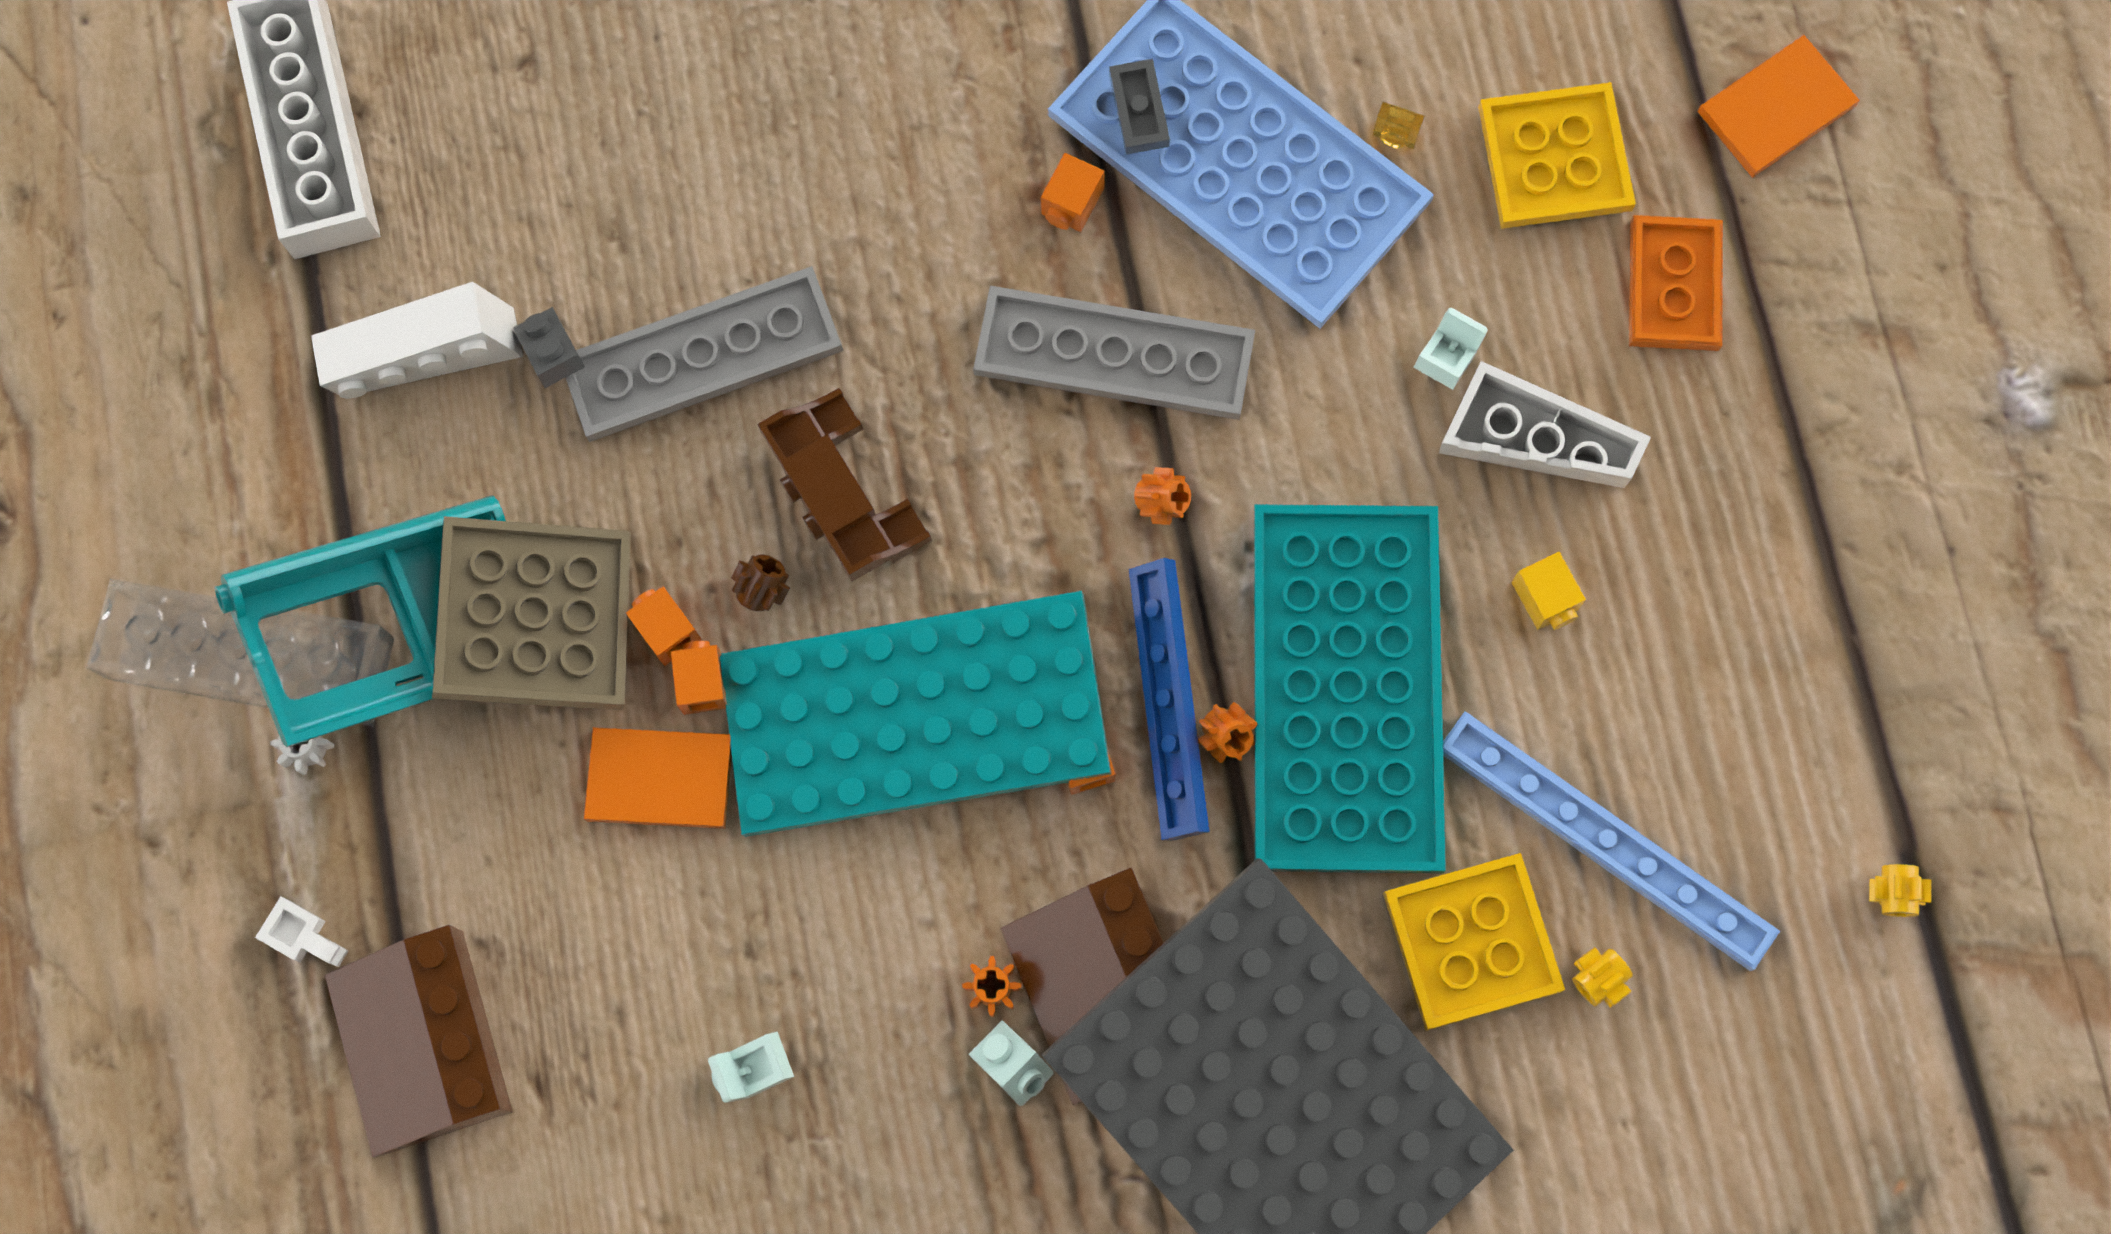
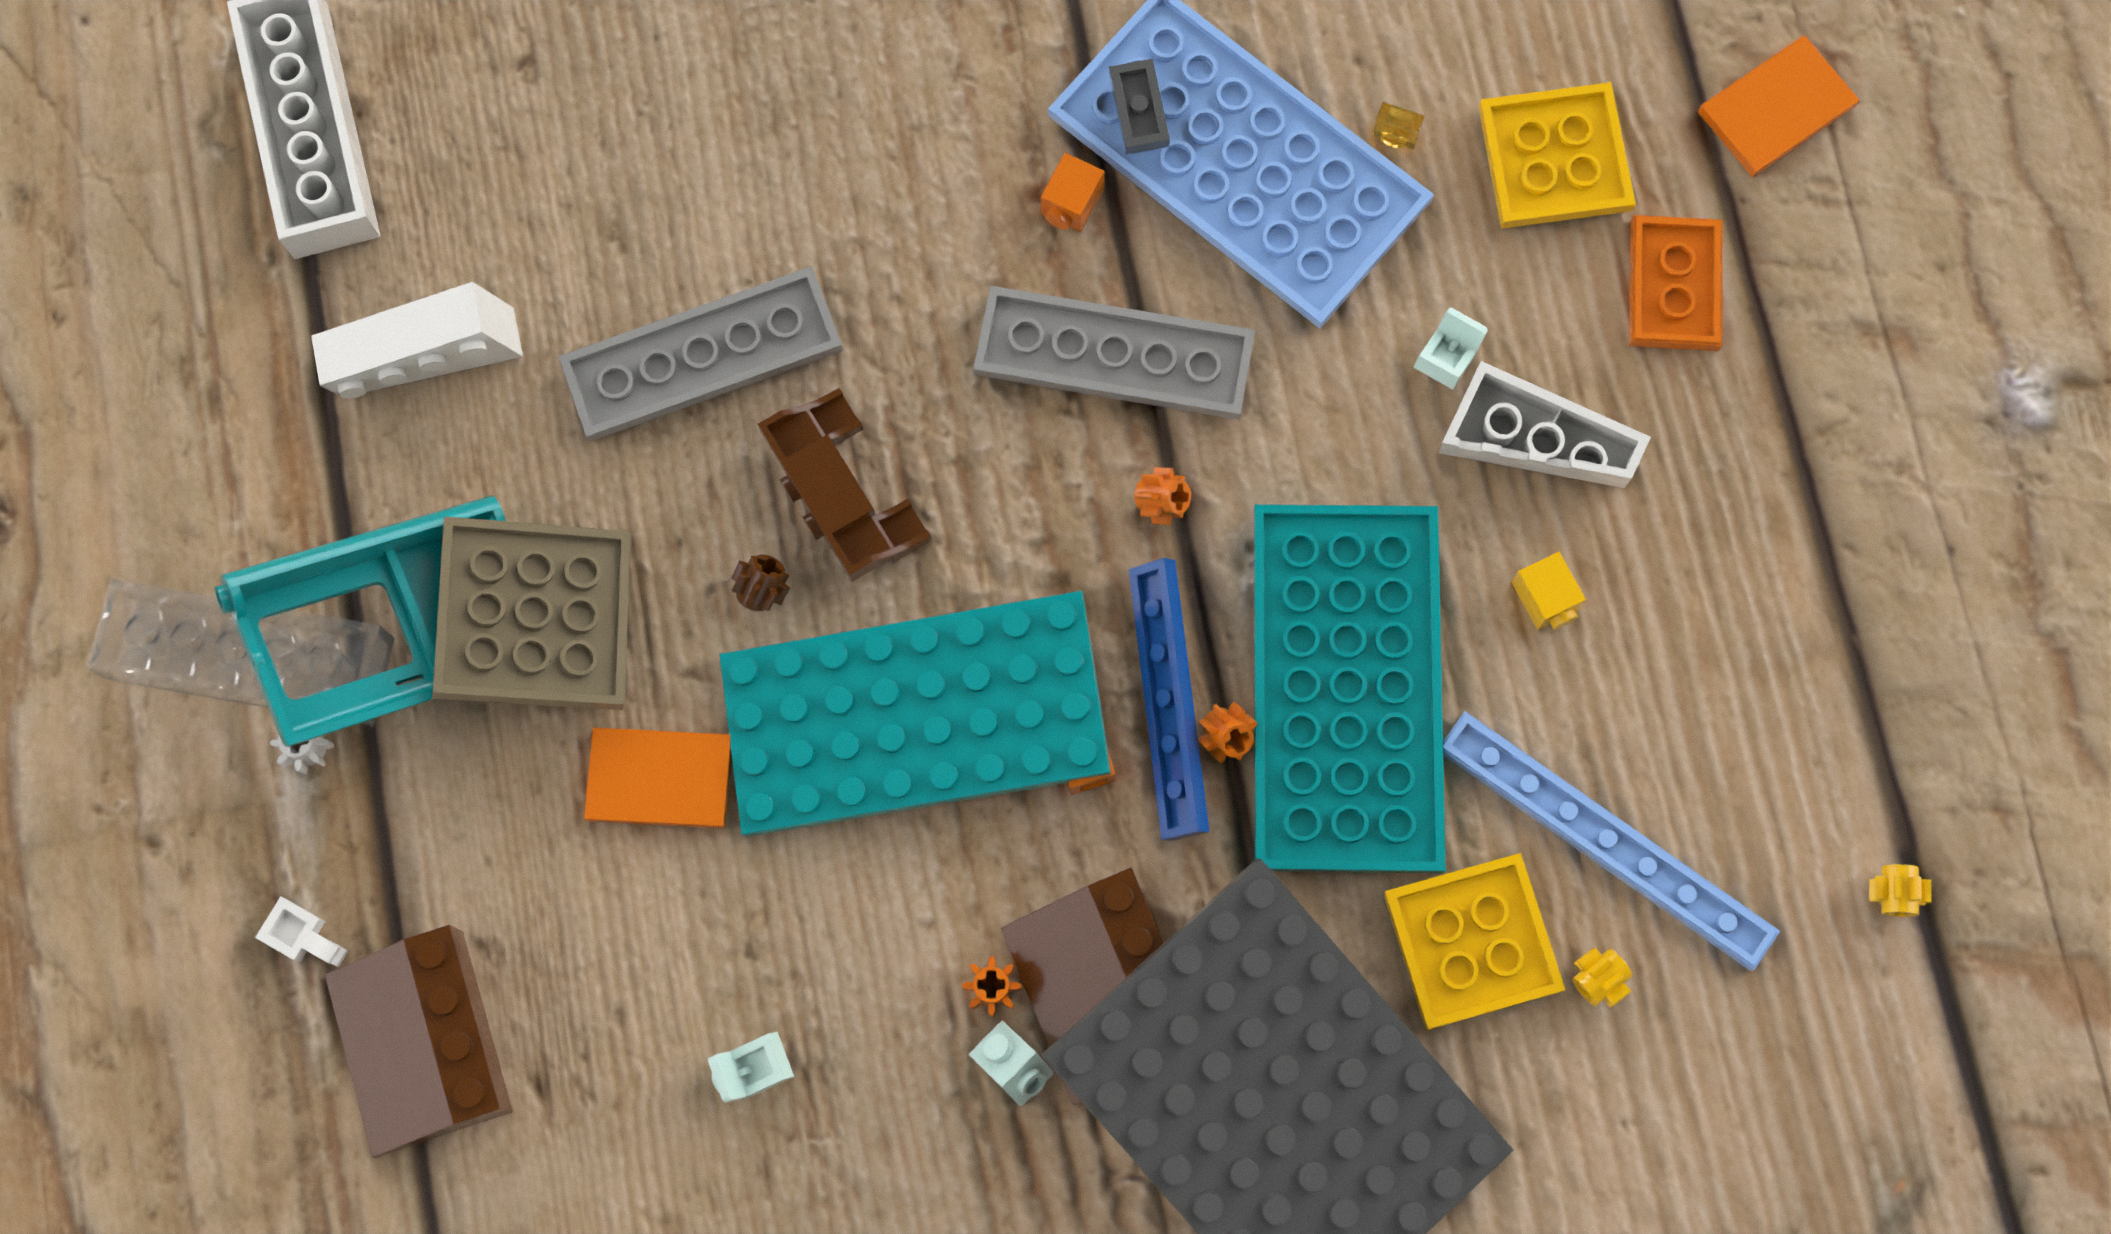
(548, 347): dark grey plate -> none
(661, 623): orange brick -> none
(698, 678): orange brick -> none

